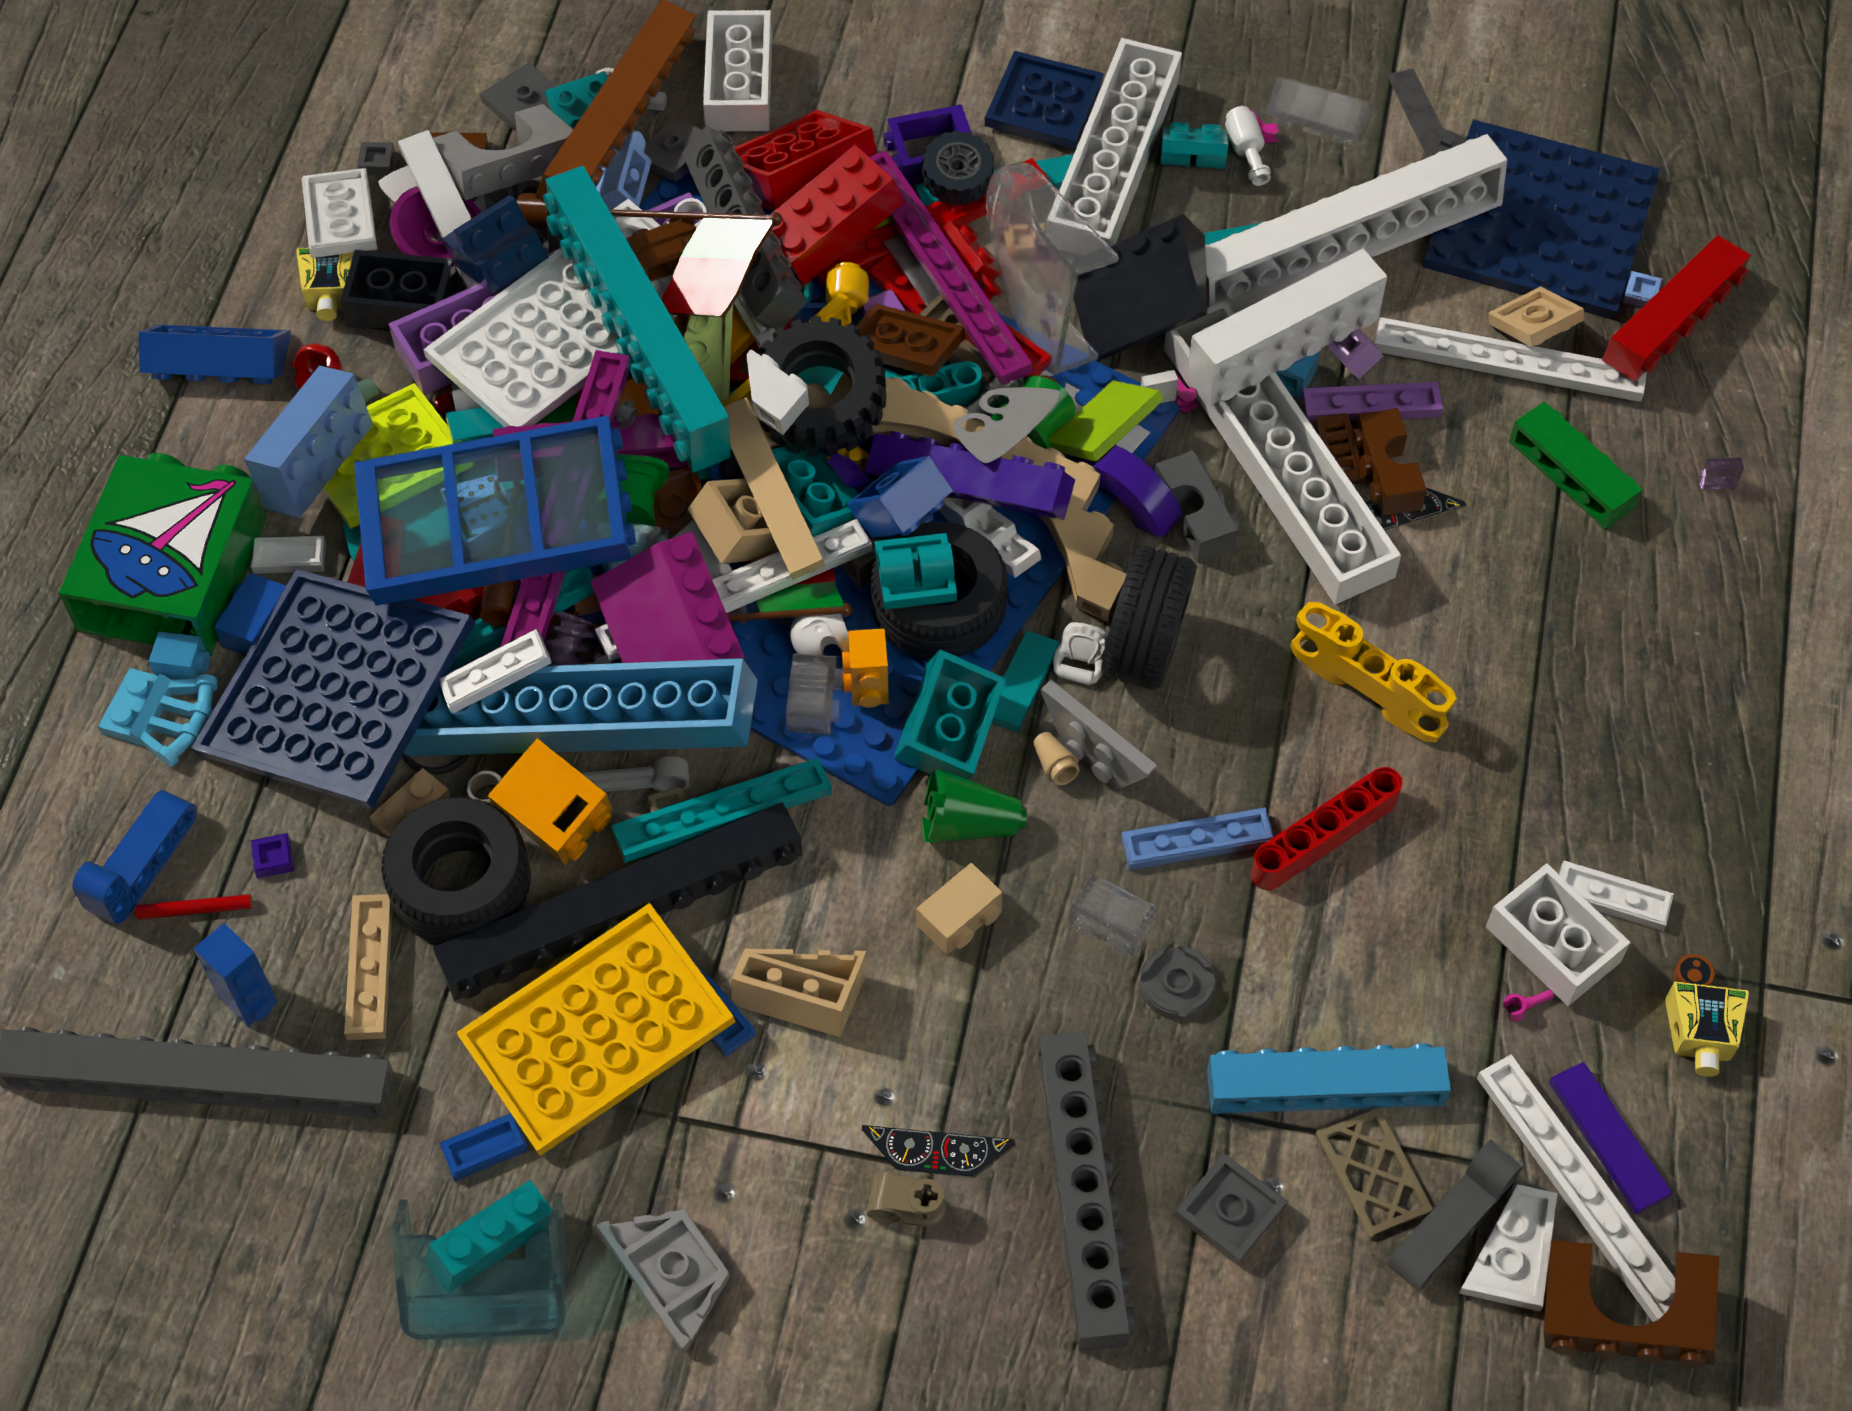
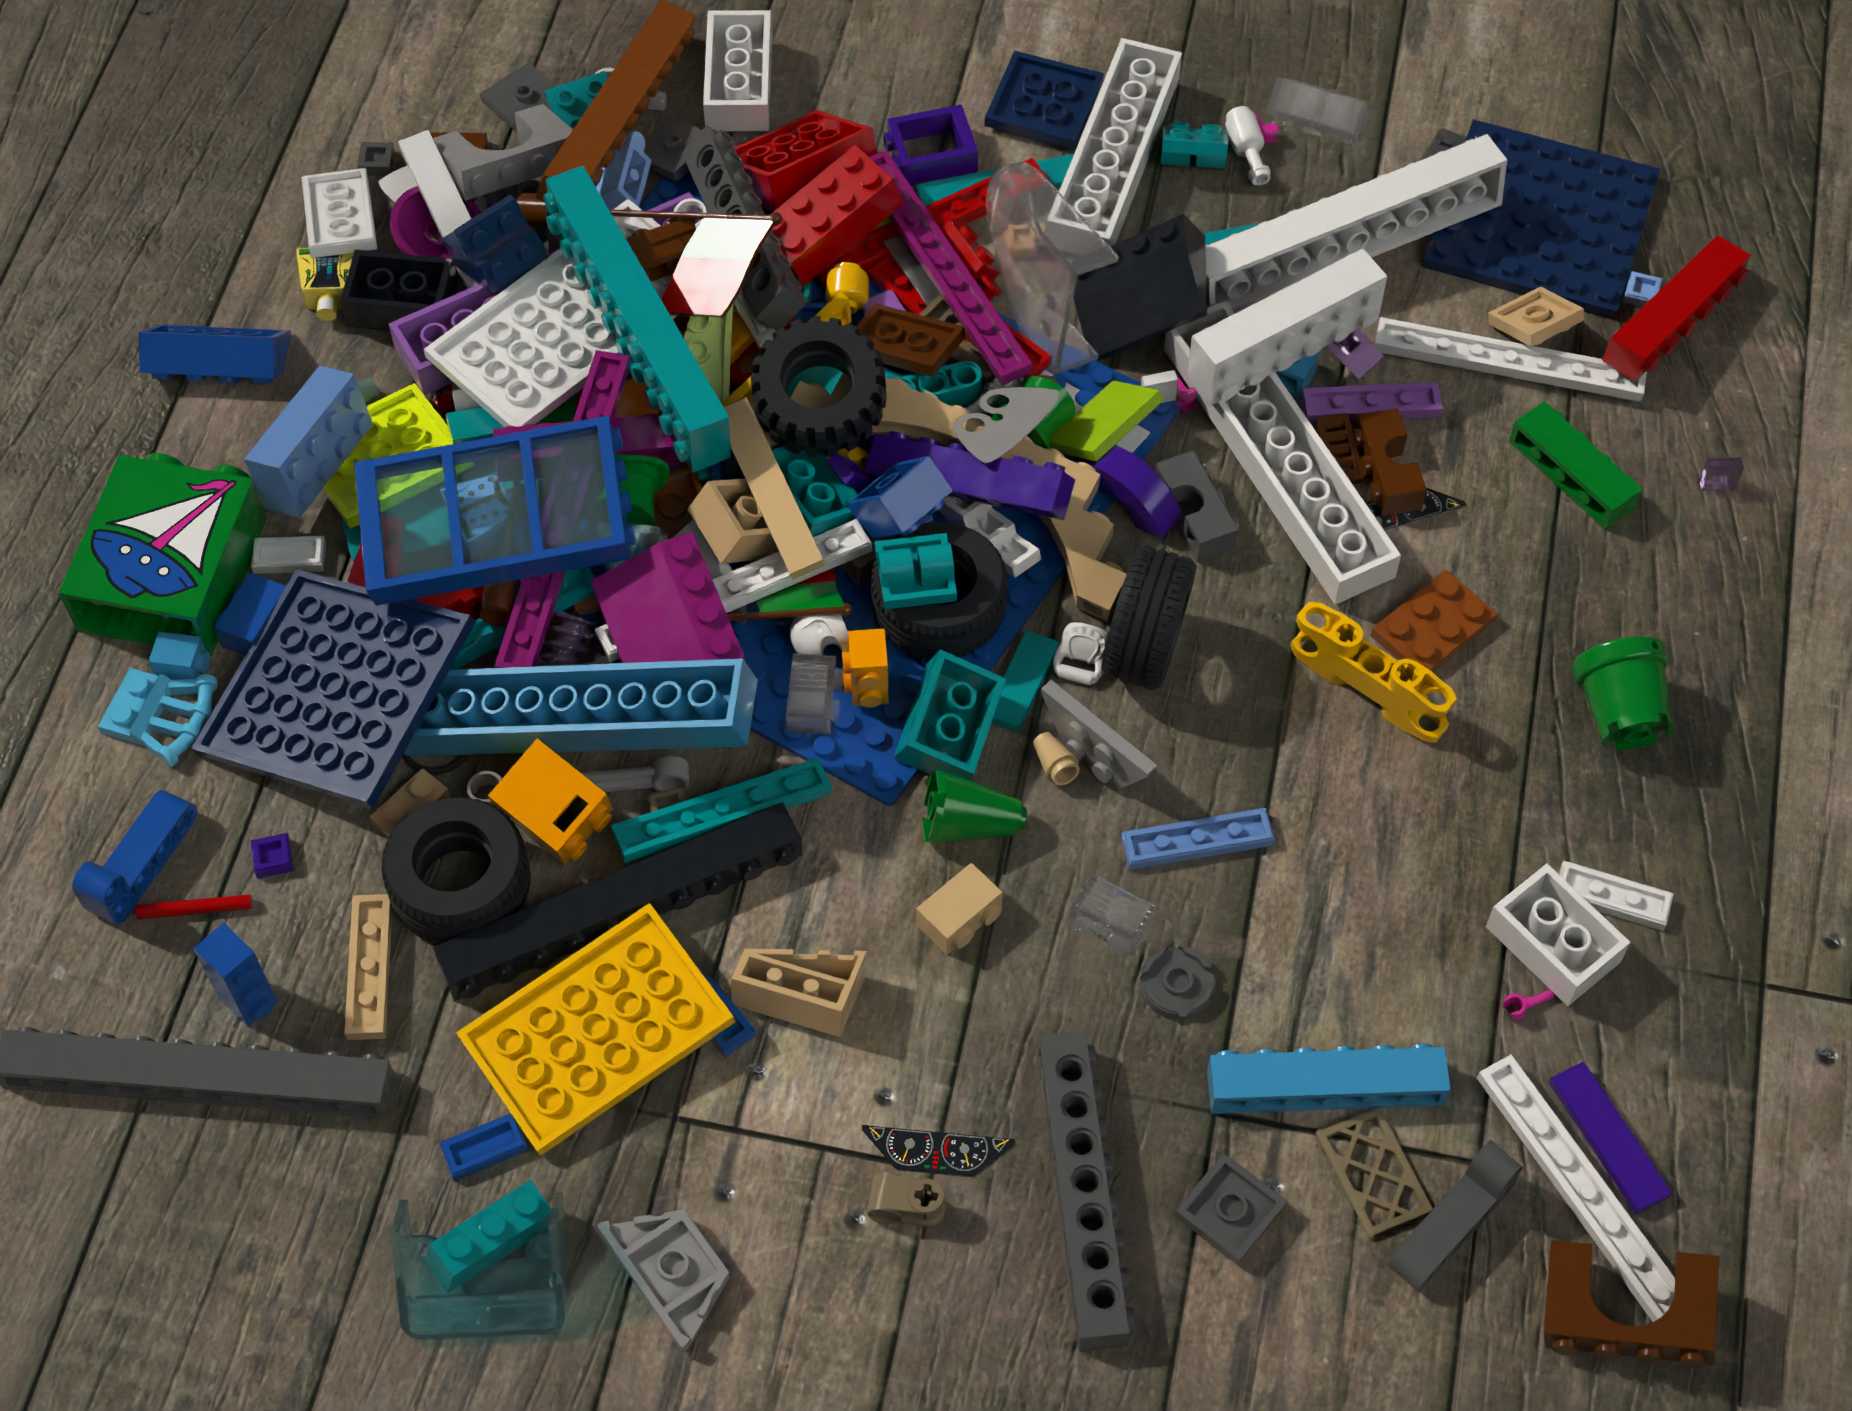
(309, 359): red hair -> none
(495, 671): white tile -> none
(626, 414): dark grey piece -> none
(774, 394): white slope -> none
(949, 154): black wheel -> none
(1320, 842): red beam -> none
(1415, 106): flat silver sticker -> none
(1434, 622): none -> dark orange plate
(1517, 1252): white wing -> none
(1626, 690): none -> green piece
(1694, 970): tile -> none
(1706, 1023): torso -> none

